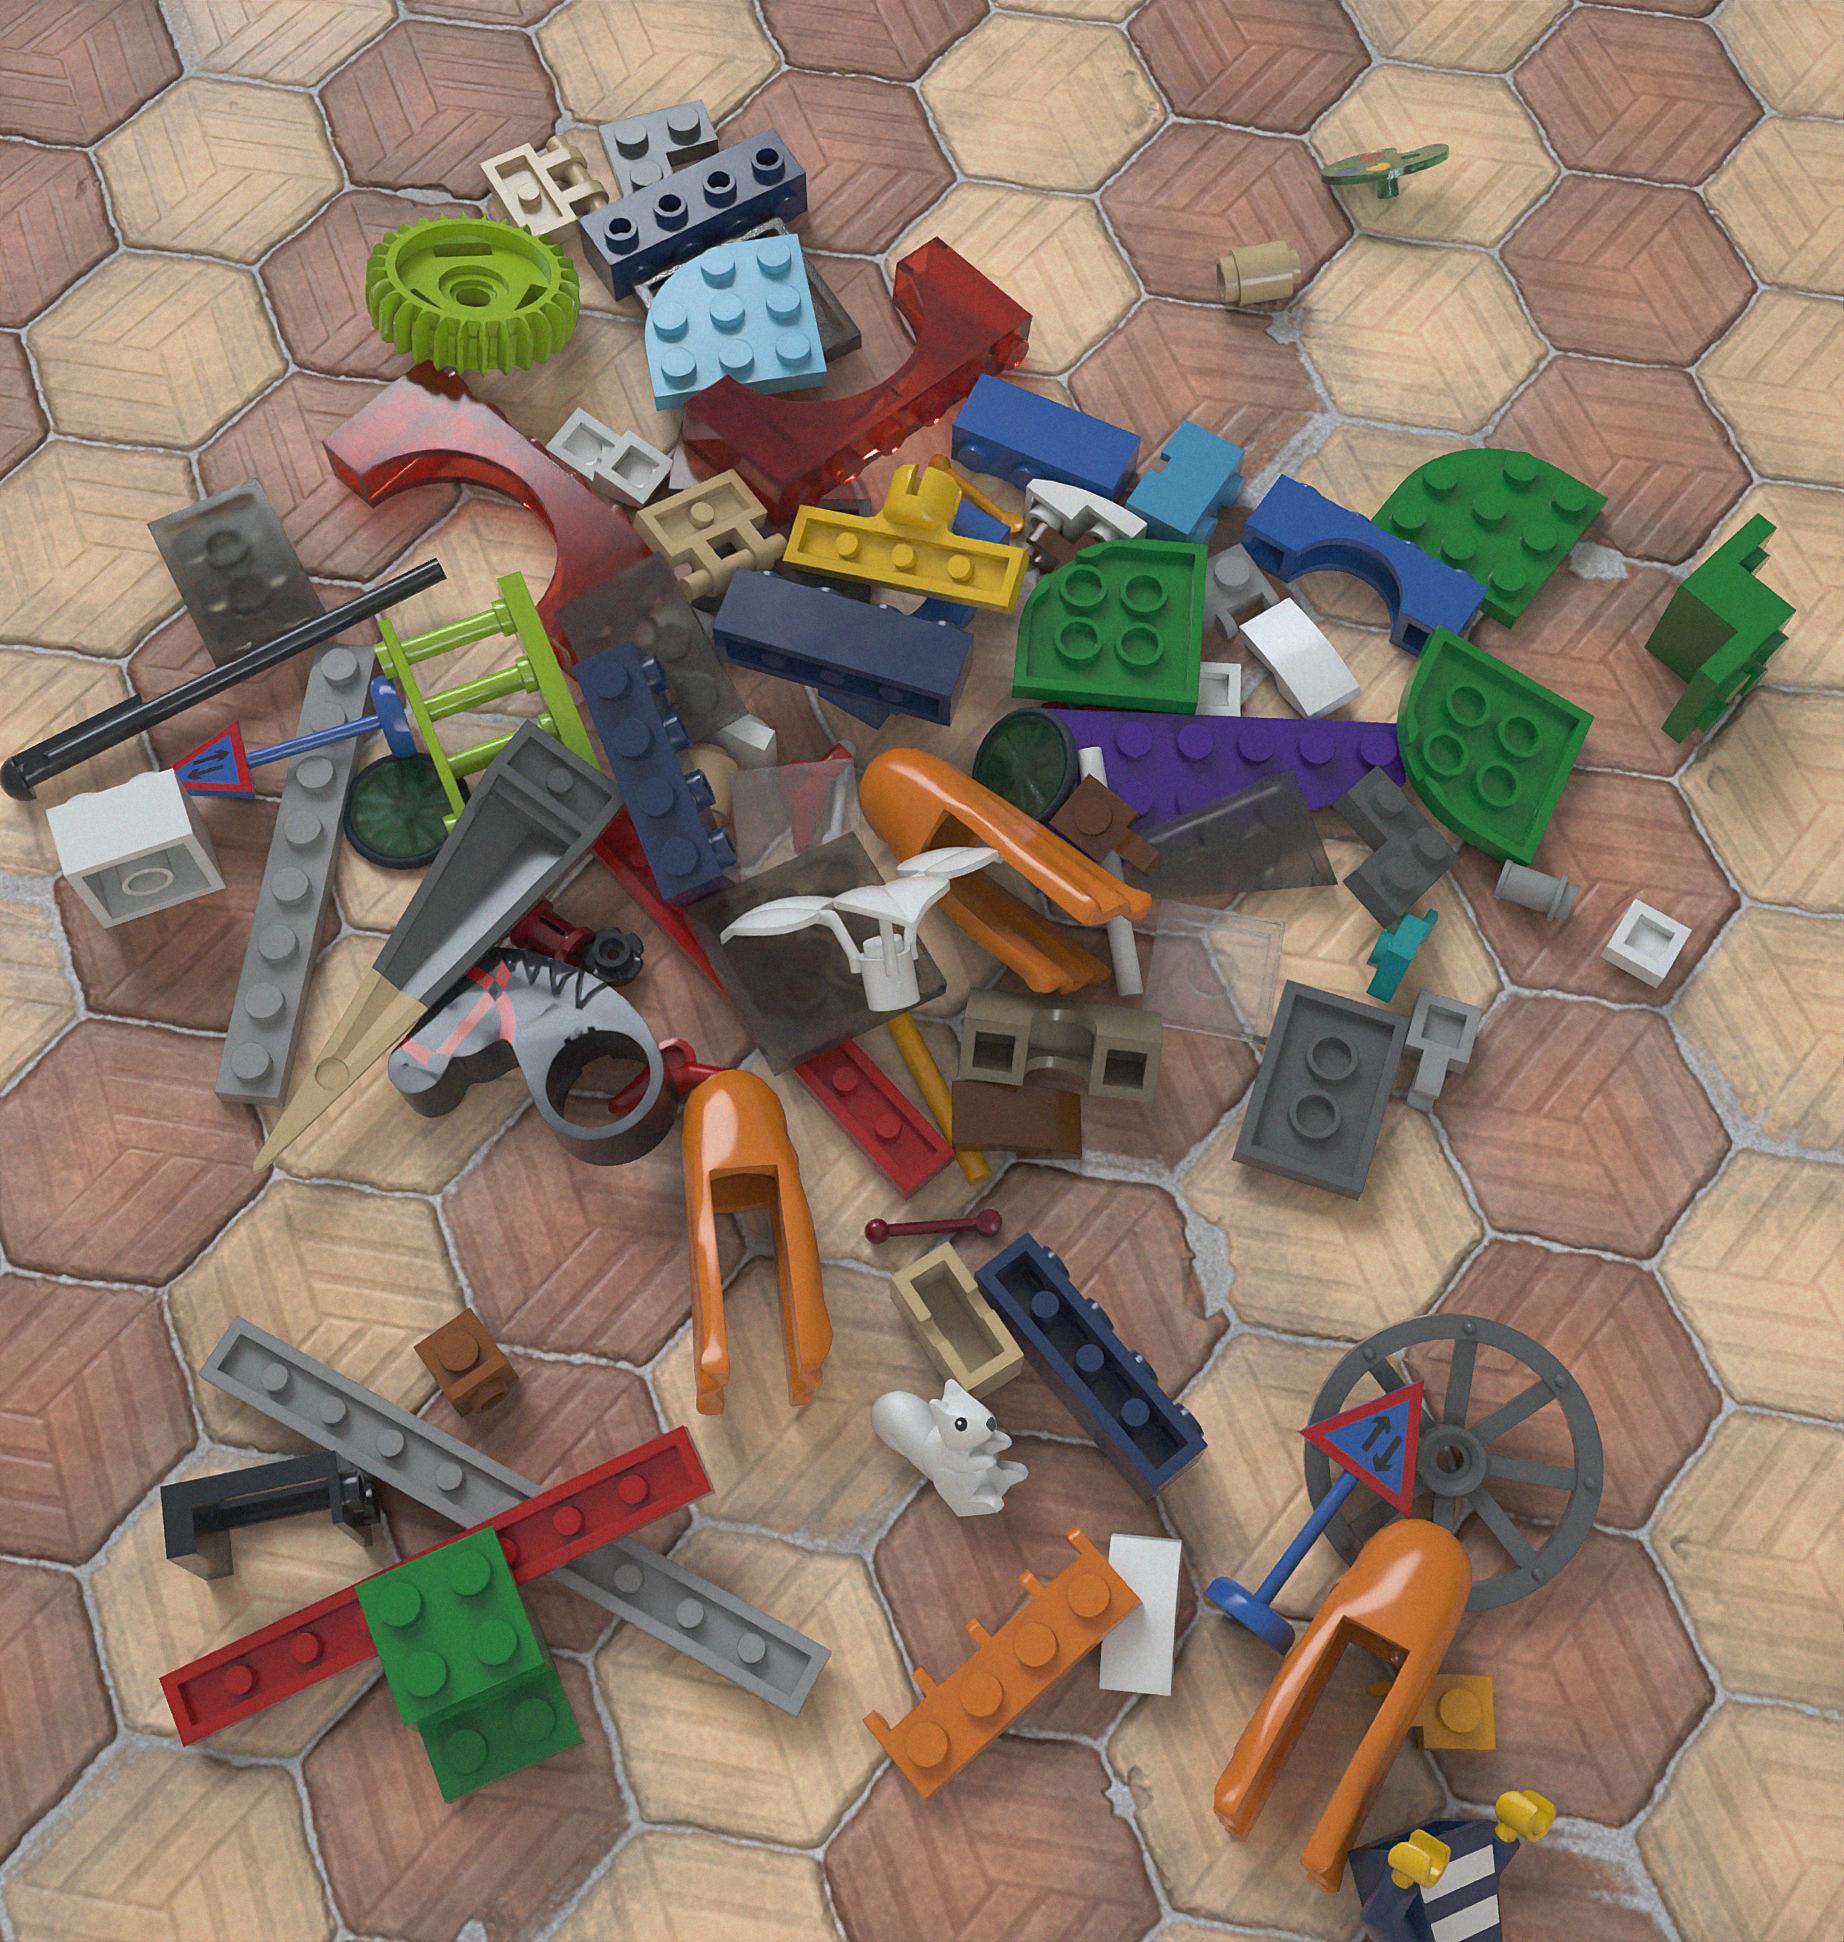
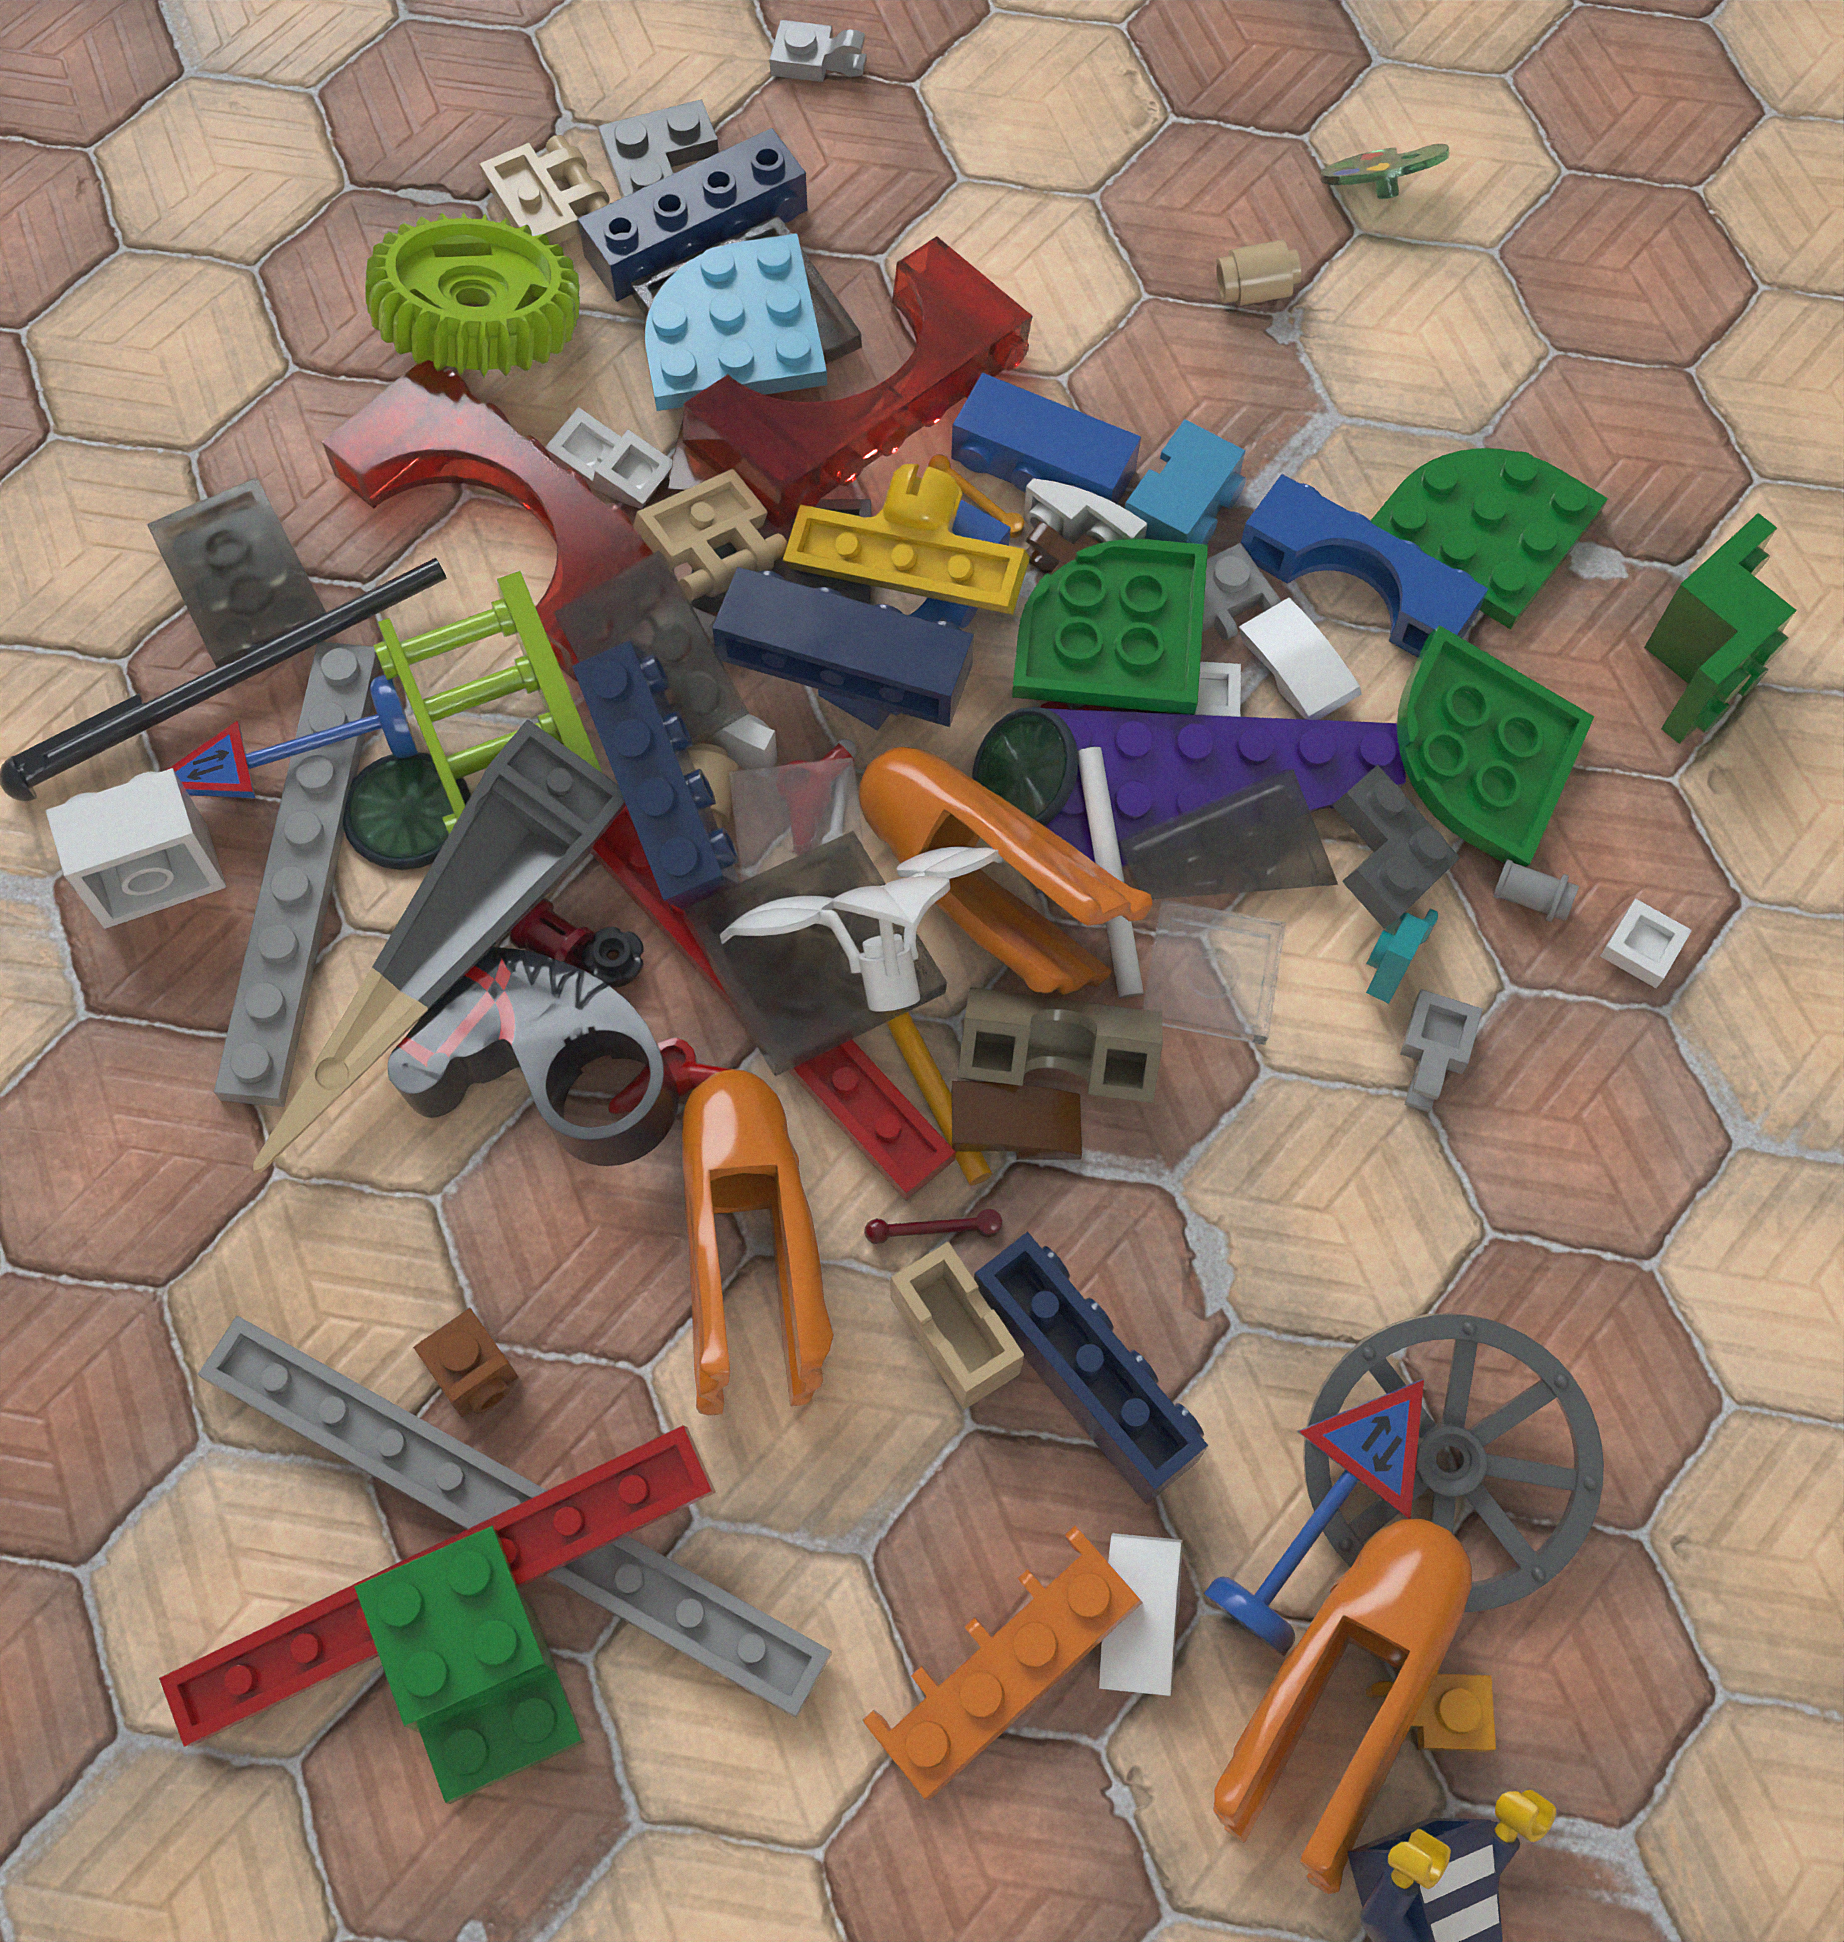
(206, 1508): black panel -> none
(809, 50): none -> light grey plate
(951, 1445): white animal -> none
(1101, 823): reddish brown plate -> none
(1322, 1090): dark grey plate -> none

